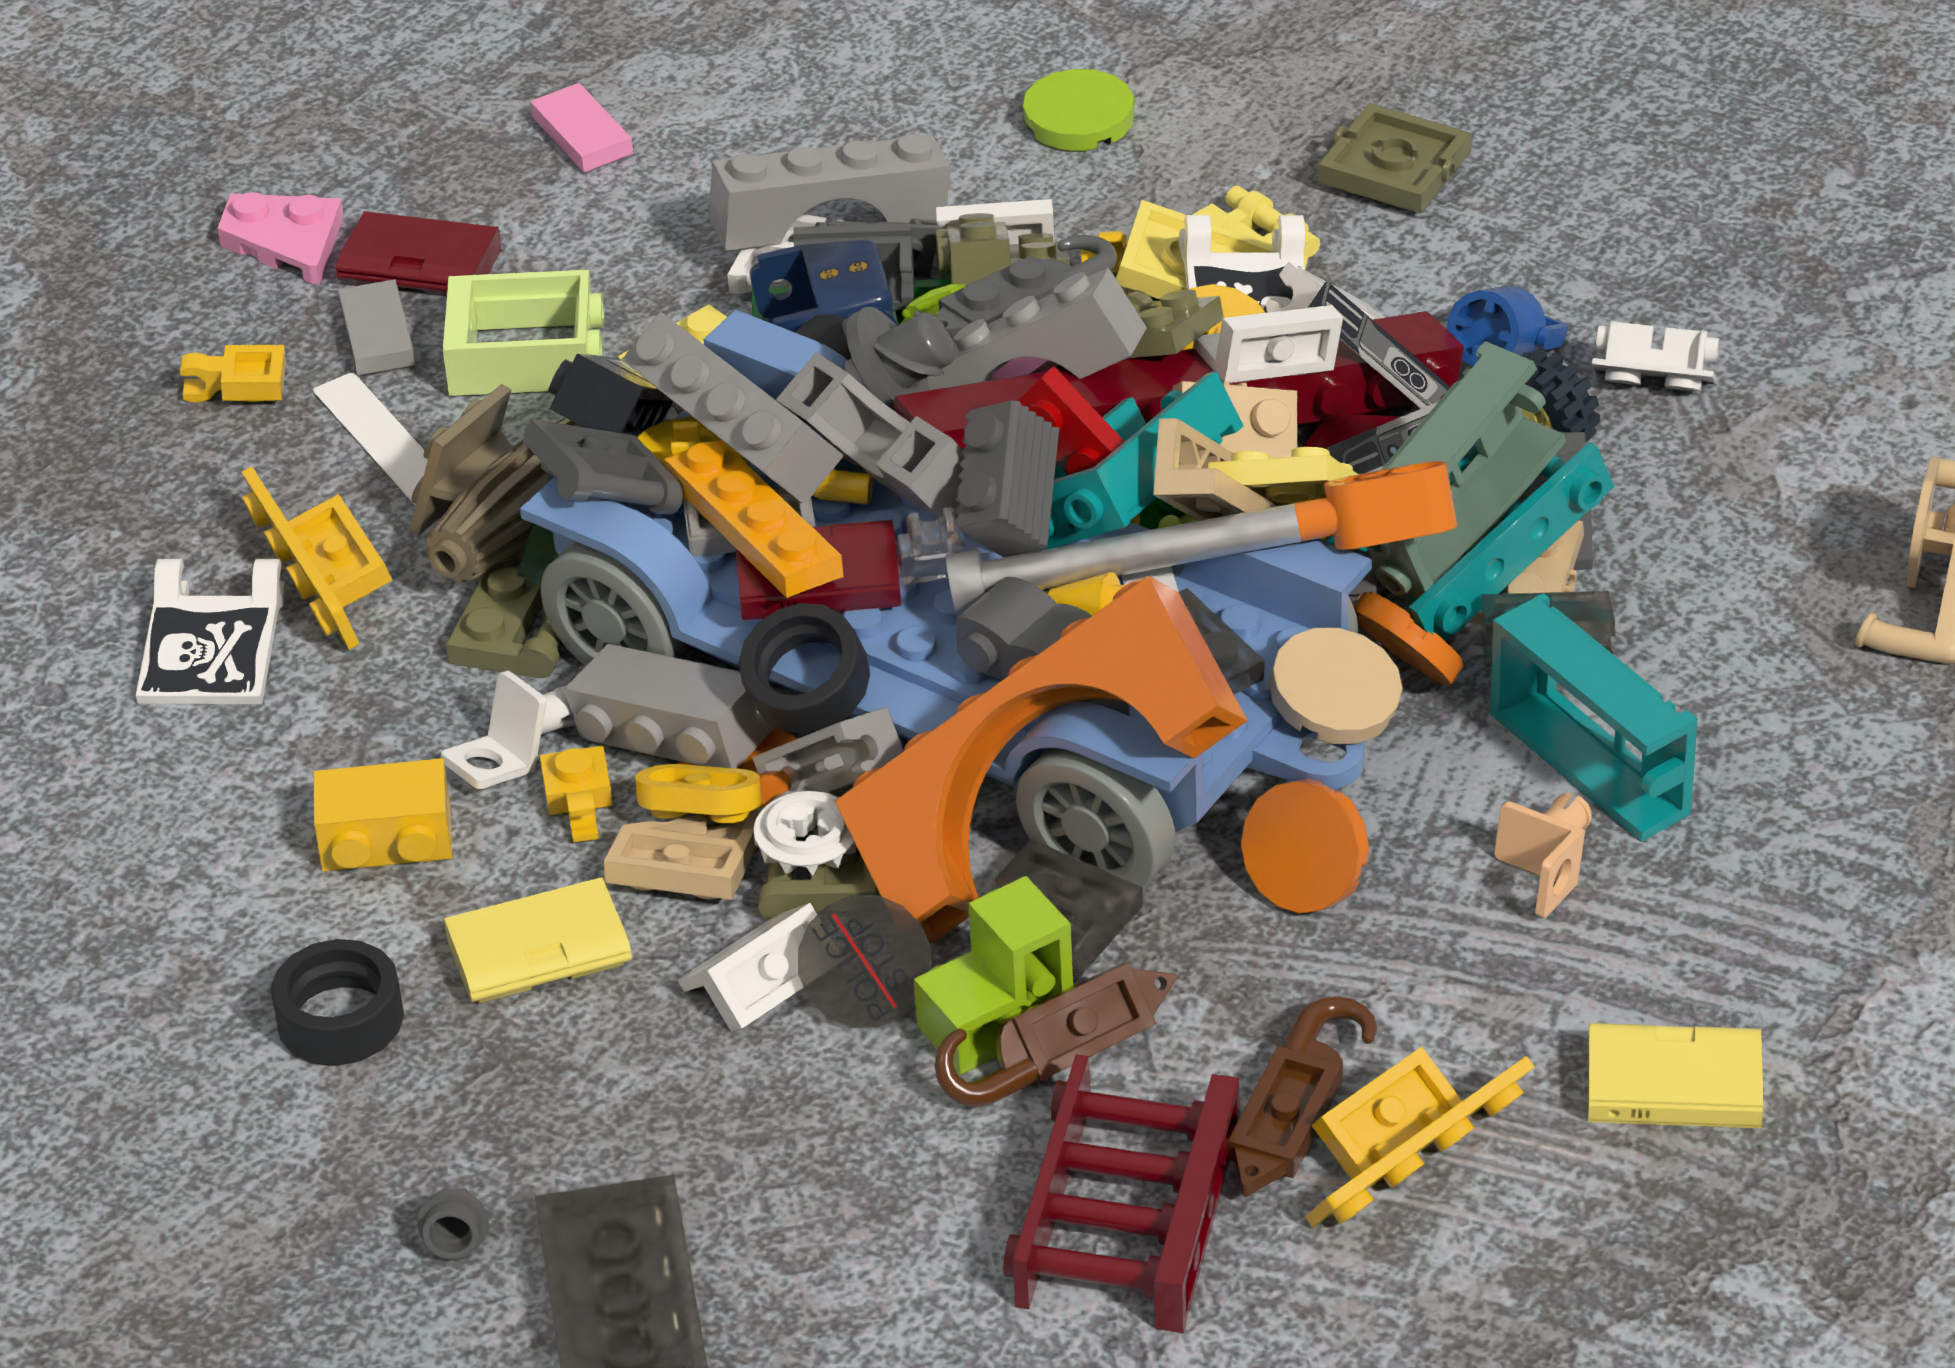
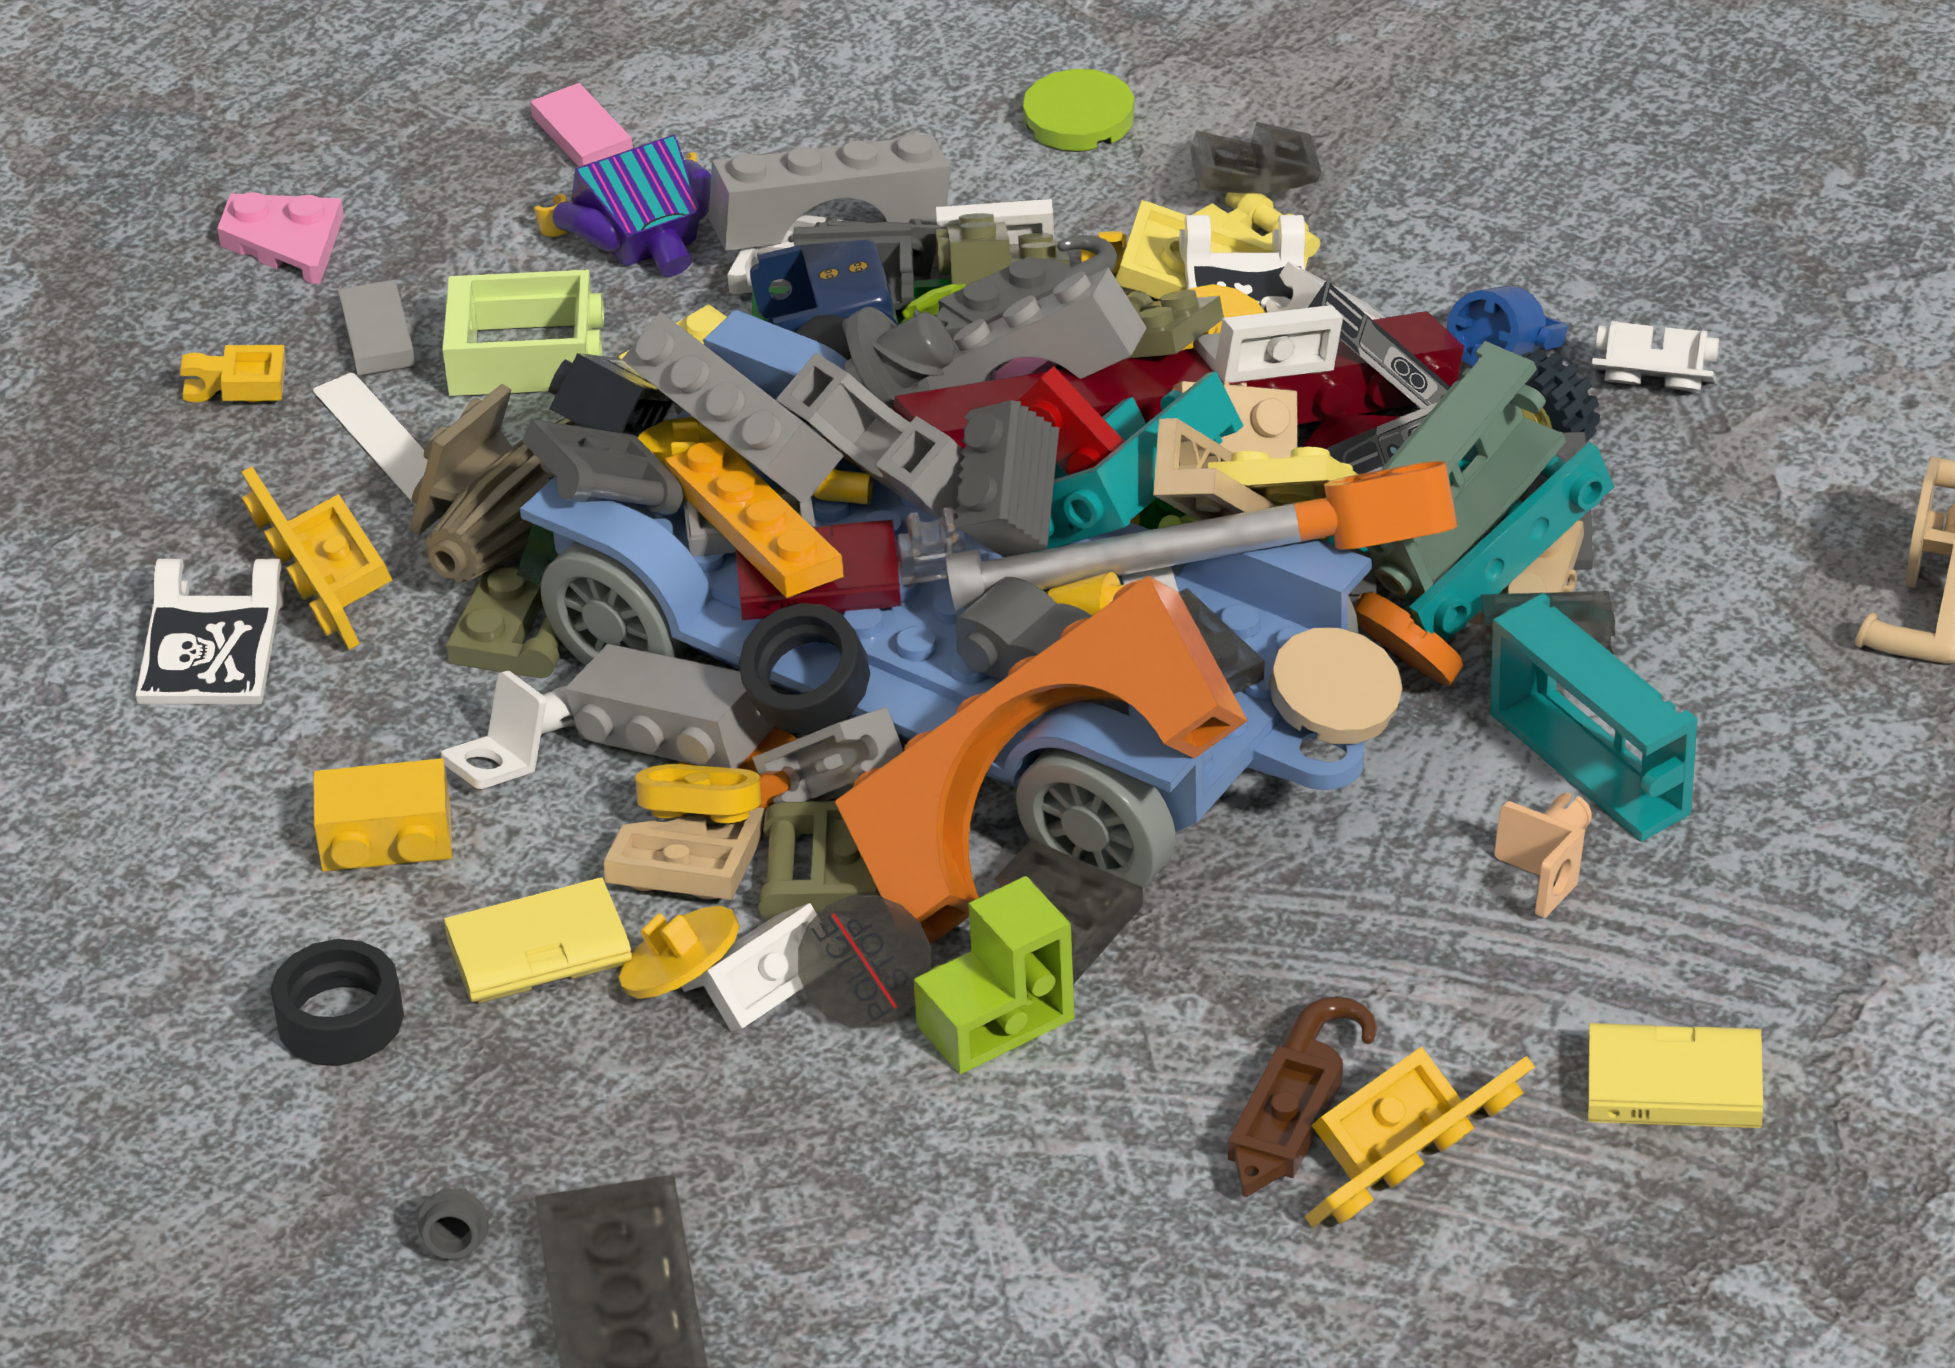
(416, 251): dark red piece -> none
(577, 785): yellow plate -> none
(636, 205): none -> dark purple torso
(678, 950): none -> yellow piece
(796, 816): white gear -> none
(1055, 1030): reddish brown plate -> none
(1180, 1227): dark red fence -> none
(1269, 163): none -> clear smoke slope
(1304, 846): orange tile -> none
(1394, 157): olive plate -> none

